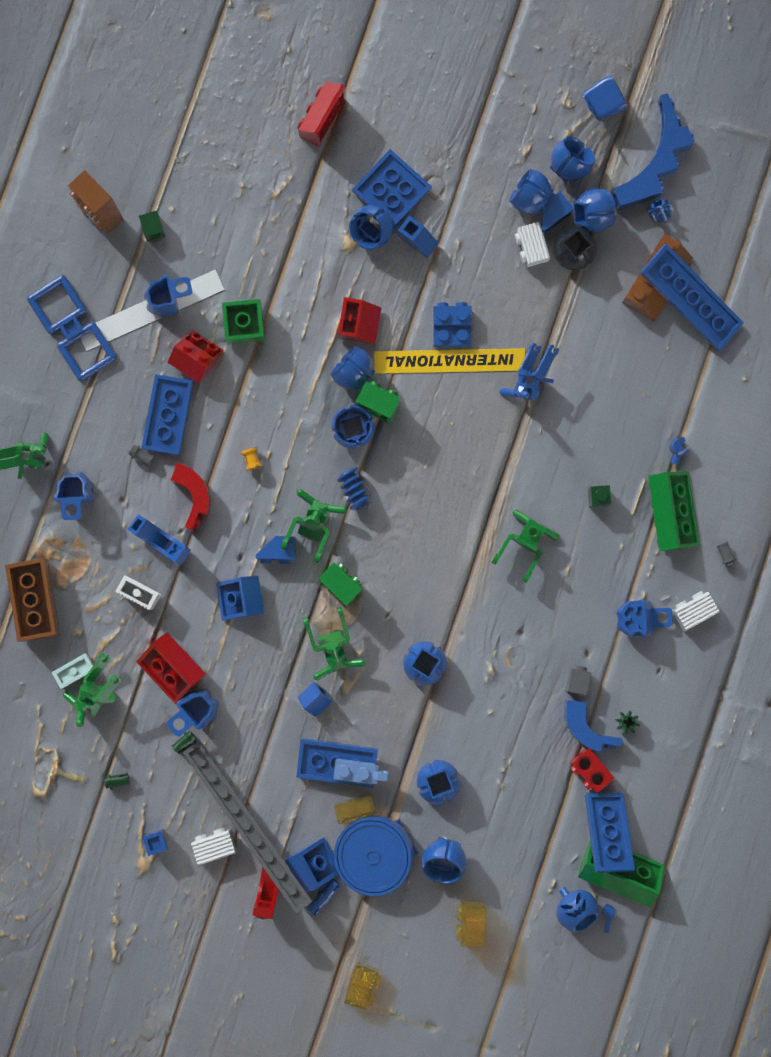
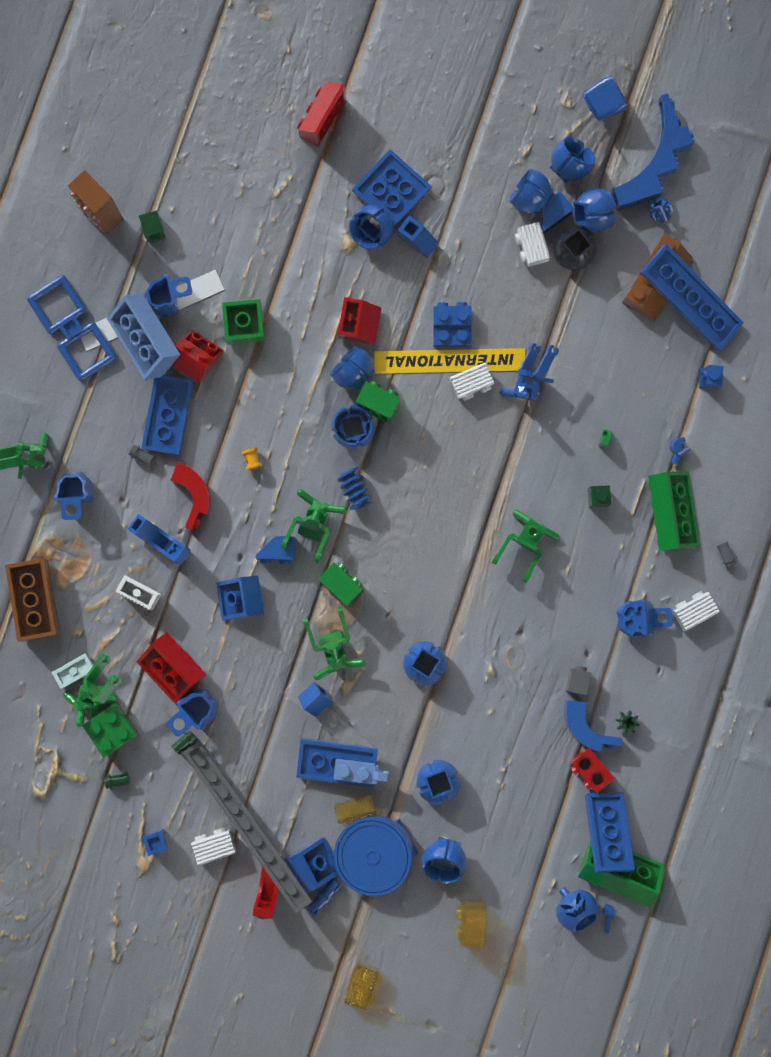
(110, 730): none -> green brick
(143, 336): none -> medium blue brick
(472, 381): none -> white brick
(604, 440): none -> green tile
(711, 377): none -> blue brick

